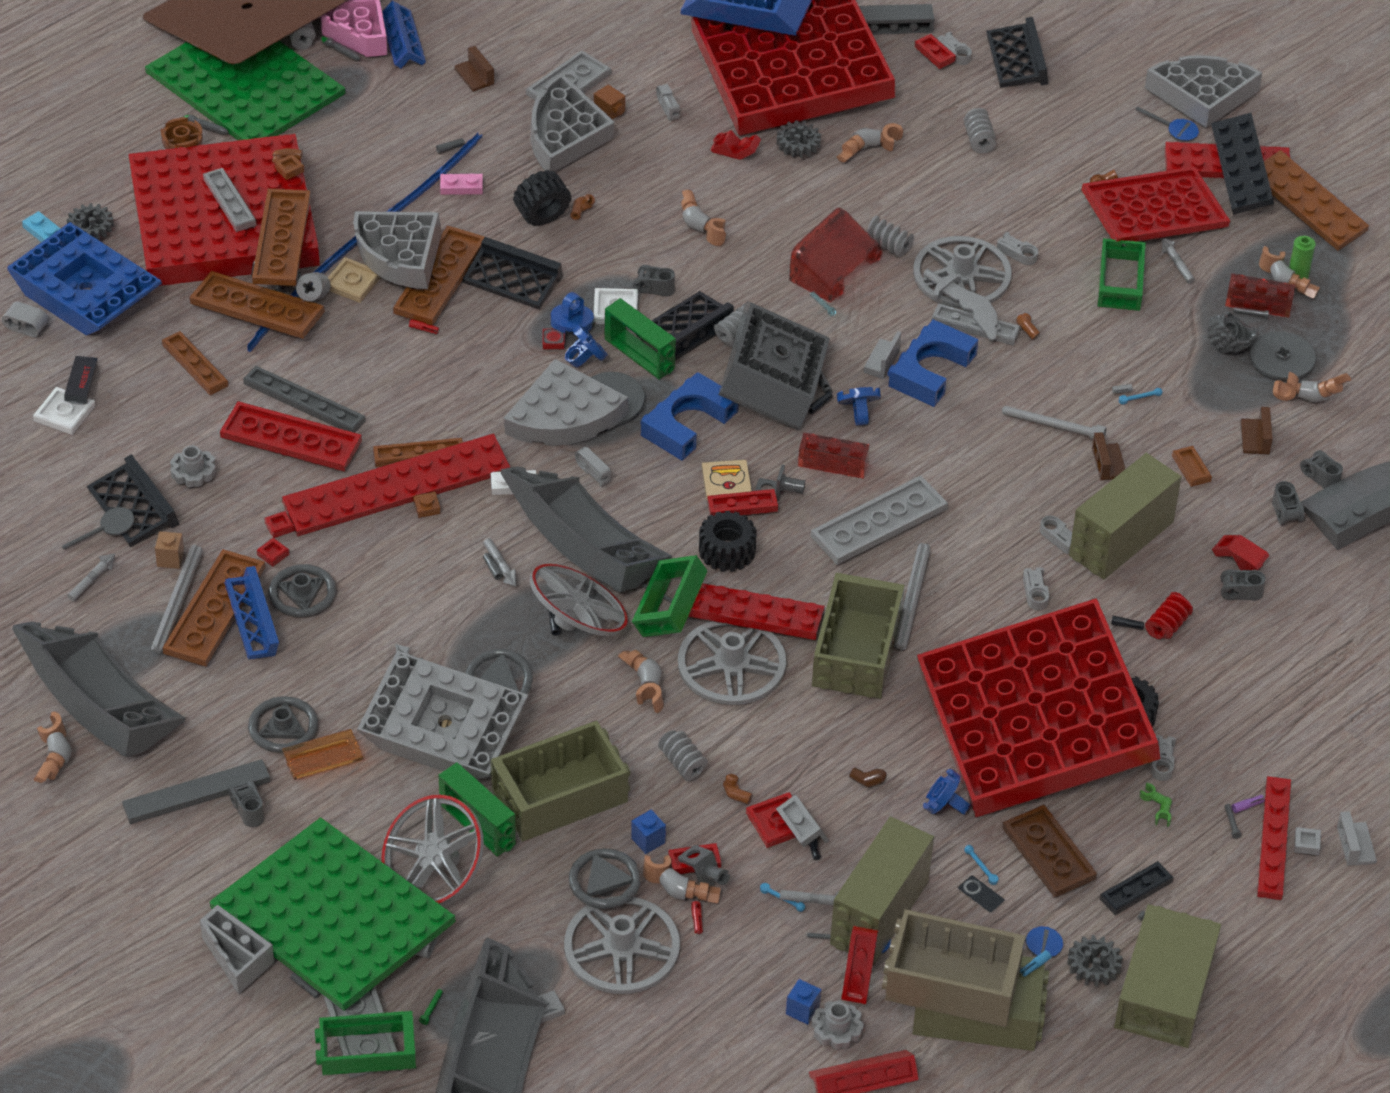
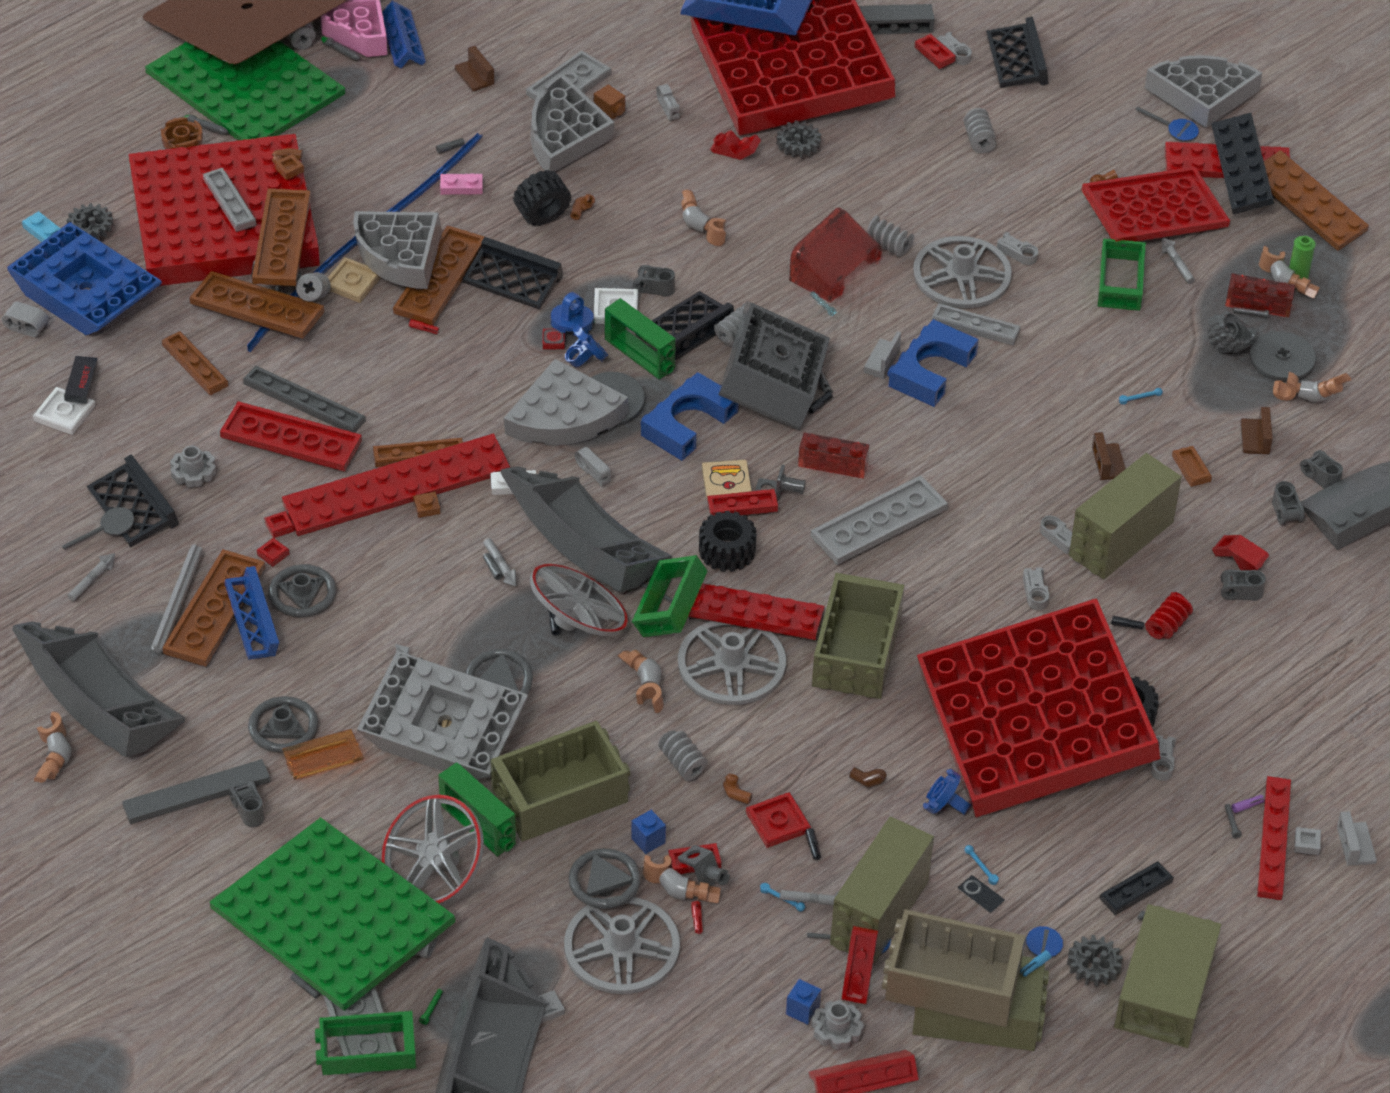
(169, 550): medium nougat brick -> none
(236, 947): light grey wedge -> none
(800, 821): light grey panel -> none
(859, 398): blue tile -> none
(870, 137): nougat piece -> none
(912, 596): light grey axle -> none
(979, 305): light grey sword -> none
(1024, 320): dark orange arm -> none
(1049, 851): reddish brown plate -> none
(1057, 423): light grey piece -> none
(1122, 388): light grey piece -> none
(1165, 802): bright green arm -> none

